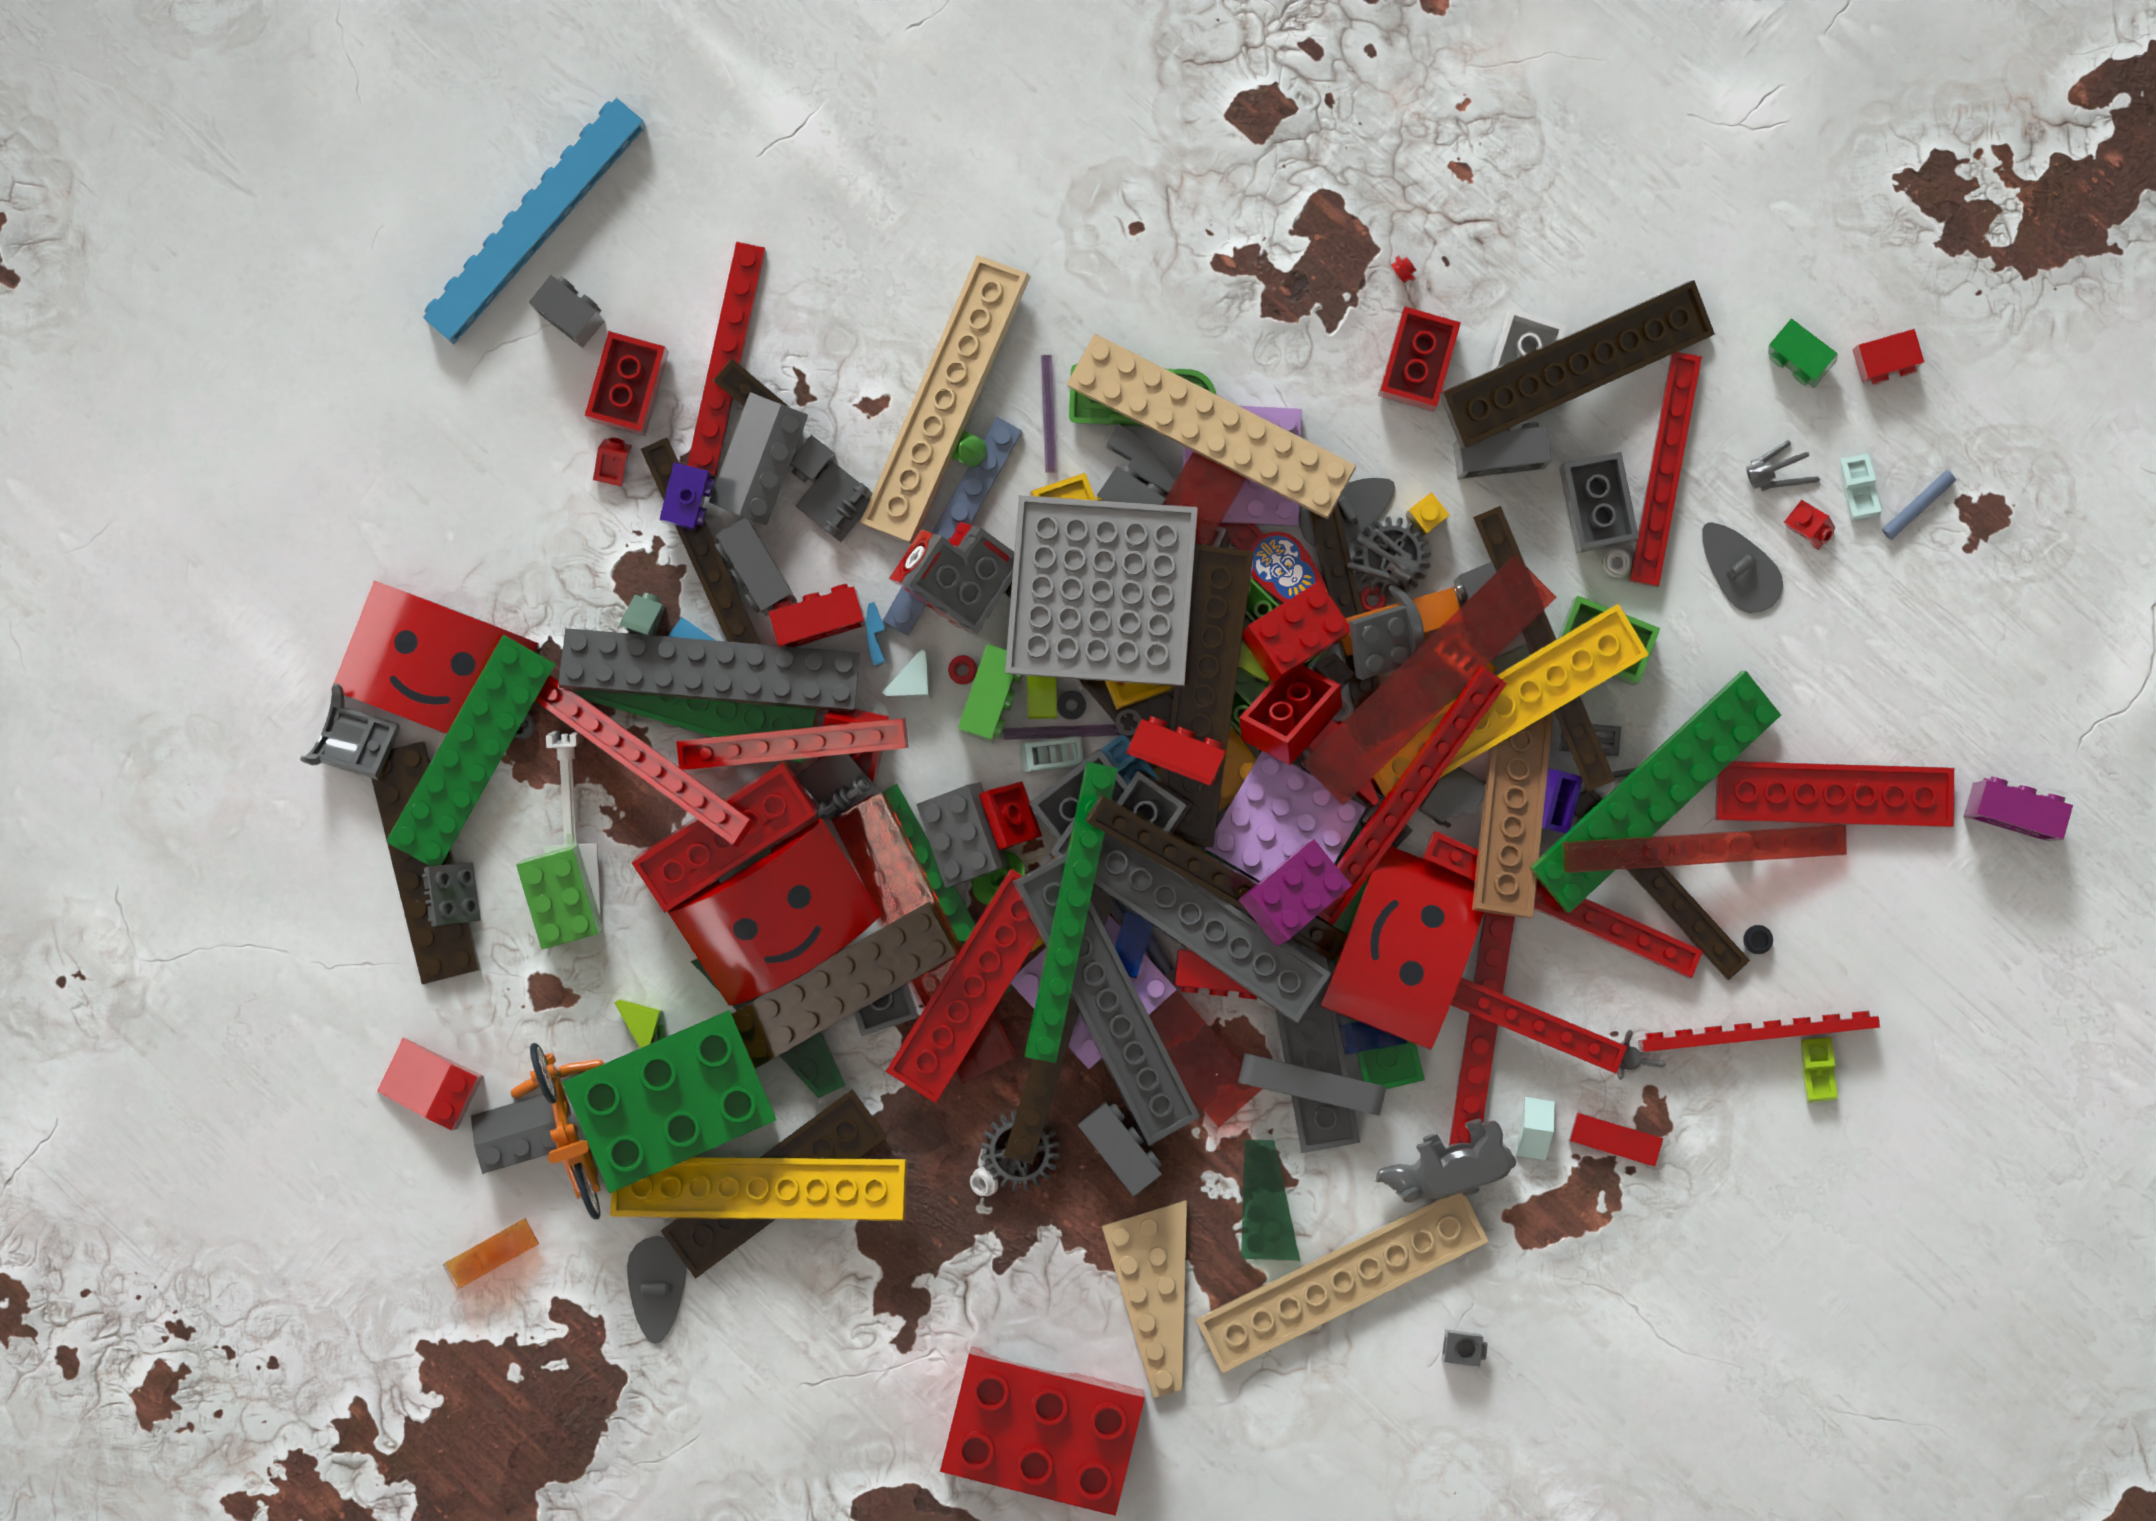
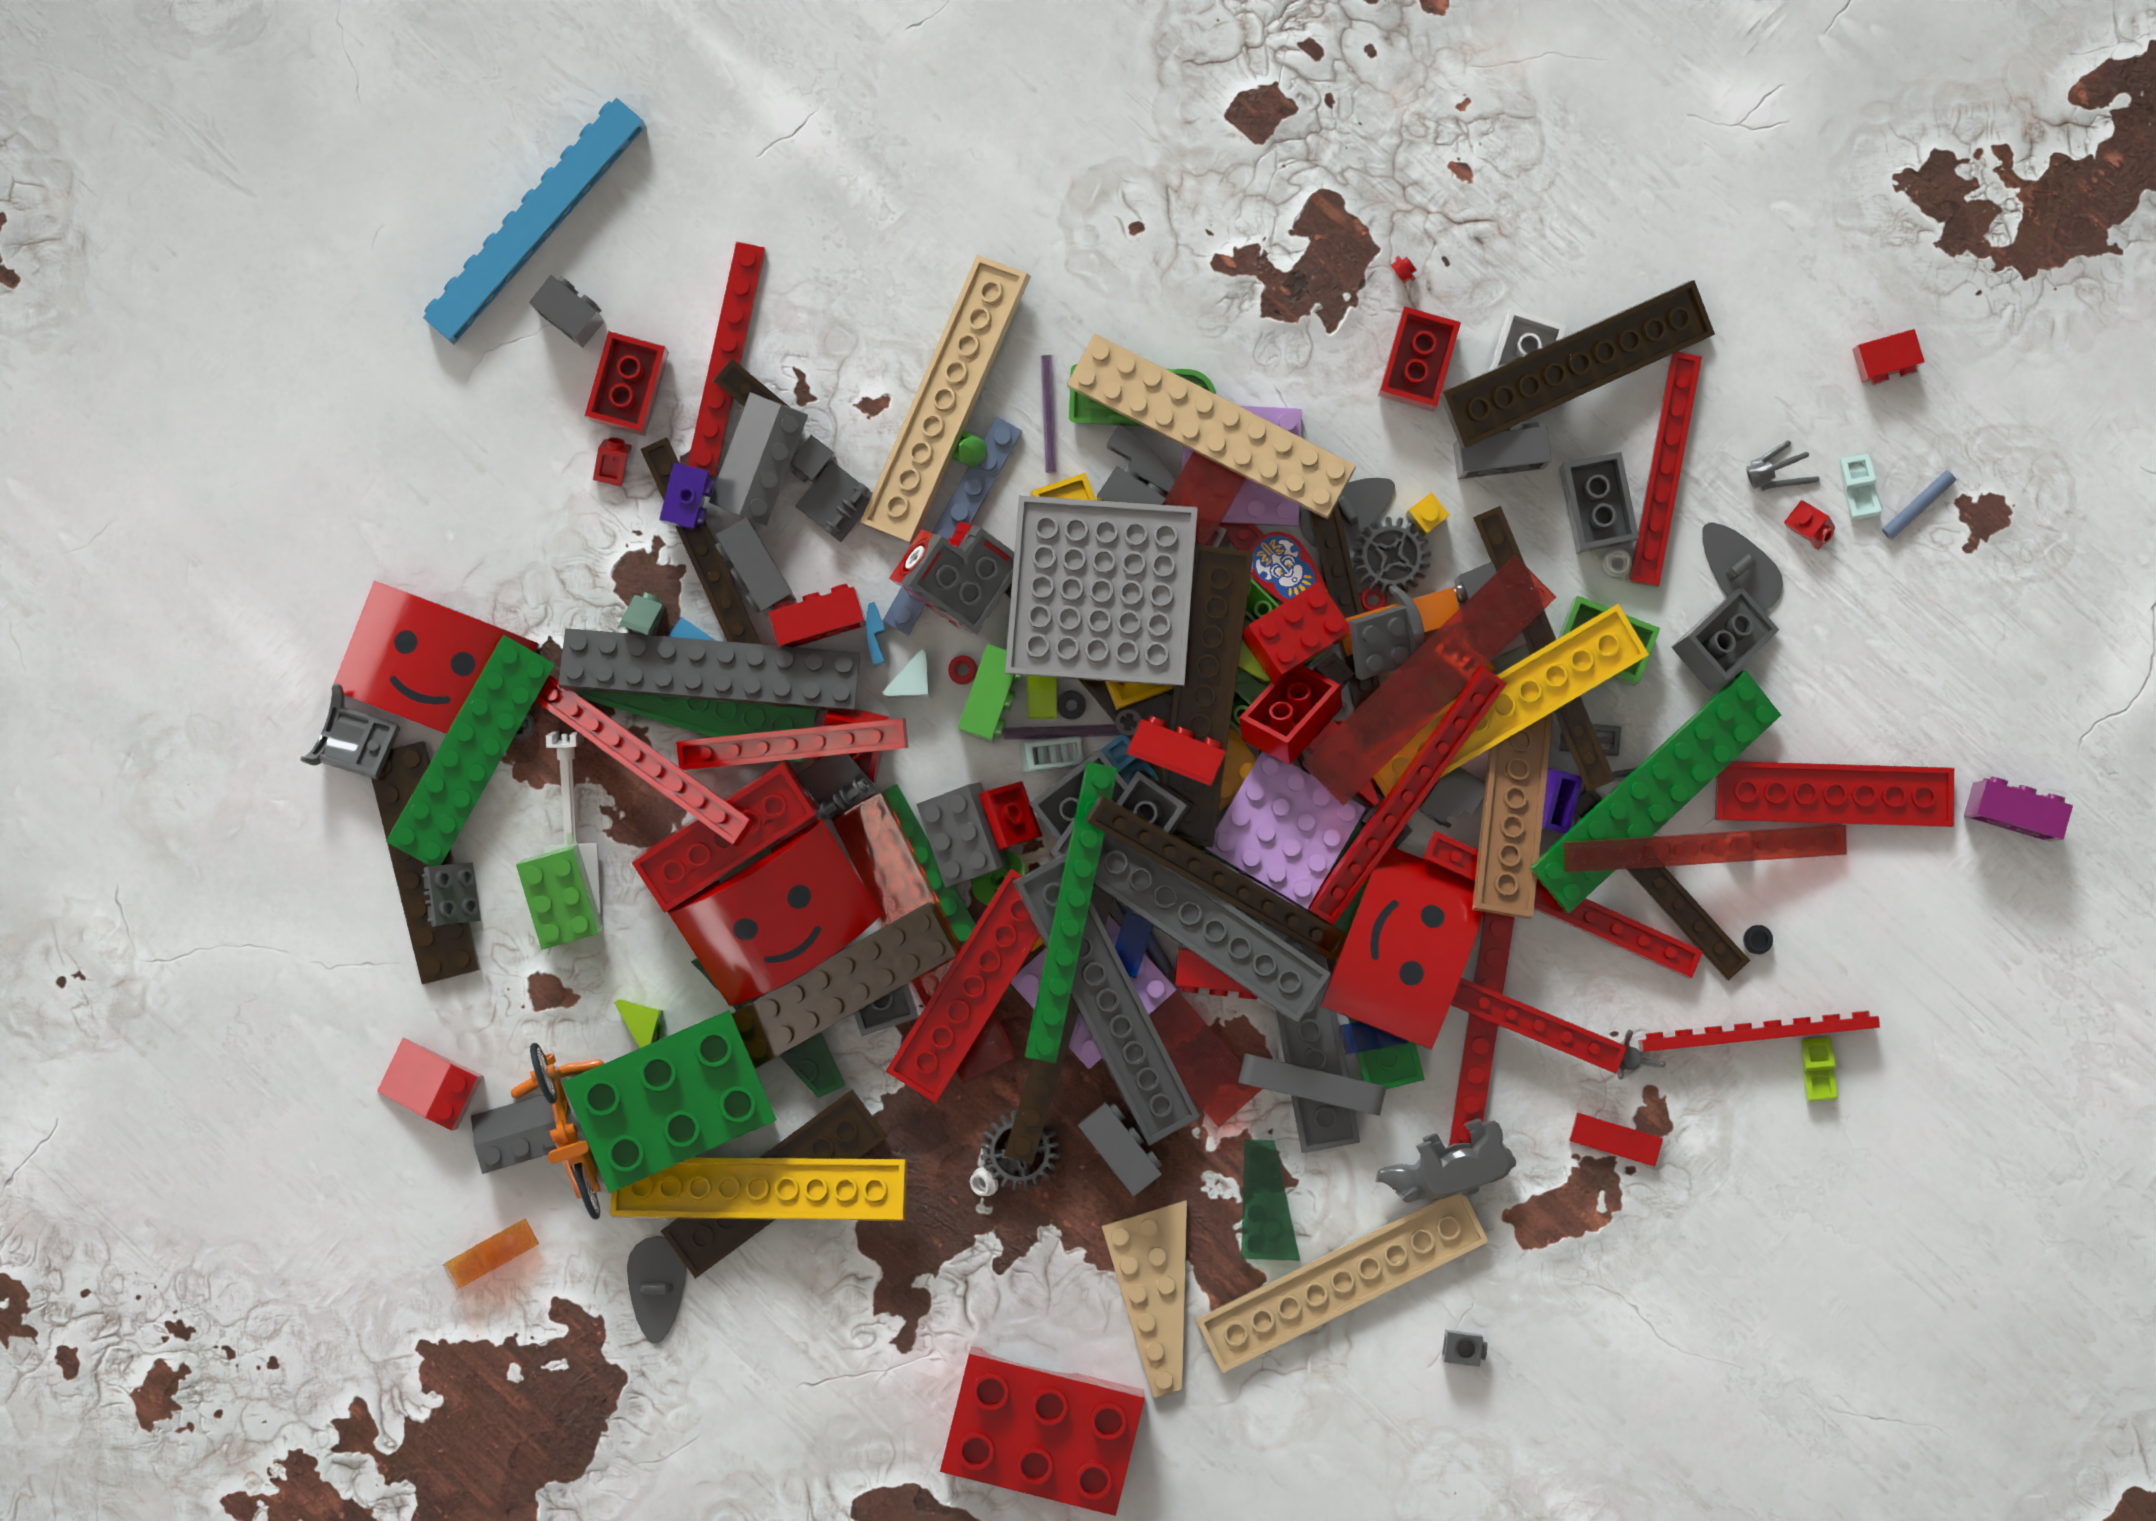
(1295, 892): magenta brick -> none
(1400, 565): dark grey plant -> none
(1536, 1128): light aqua slope -> none
(1725, 639): none -> dark grey slope
(1802, 354): green brick -> none

